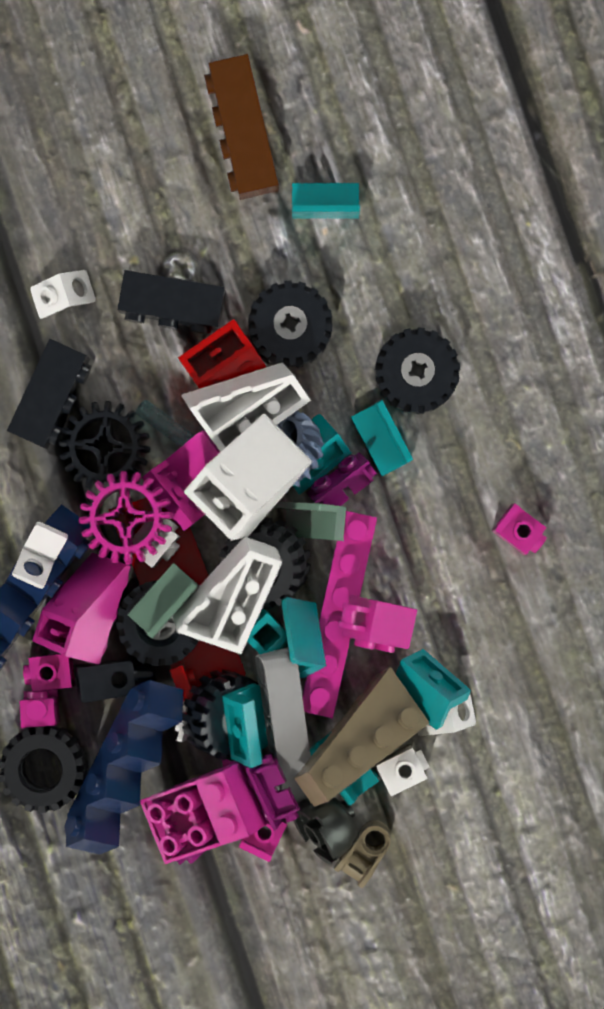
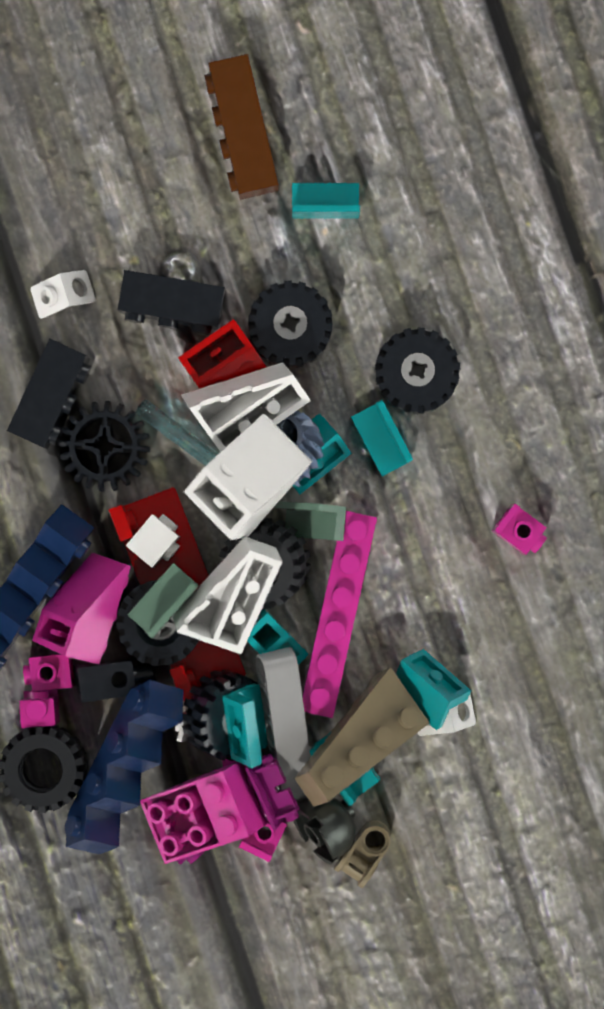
(41, 548): white bracket -> none
(127, 535): dark pink gear -> none
(178, 473): dark pink bracket -> none
(303, 635): teal panel -> none
(351, 472): magenta hinge -> none
(377, 624): dark pink brick -> none
(403, 769): white brick -> none

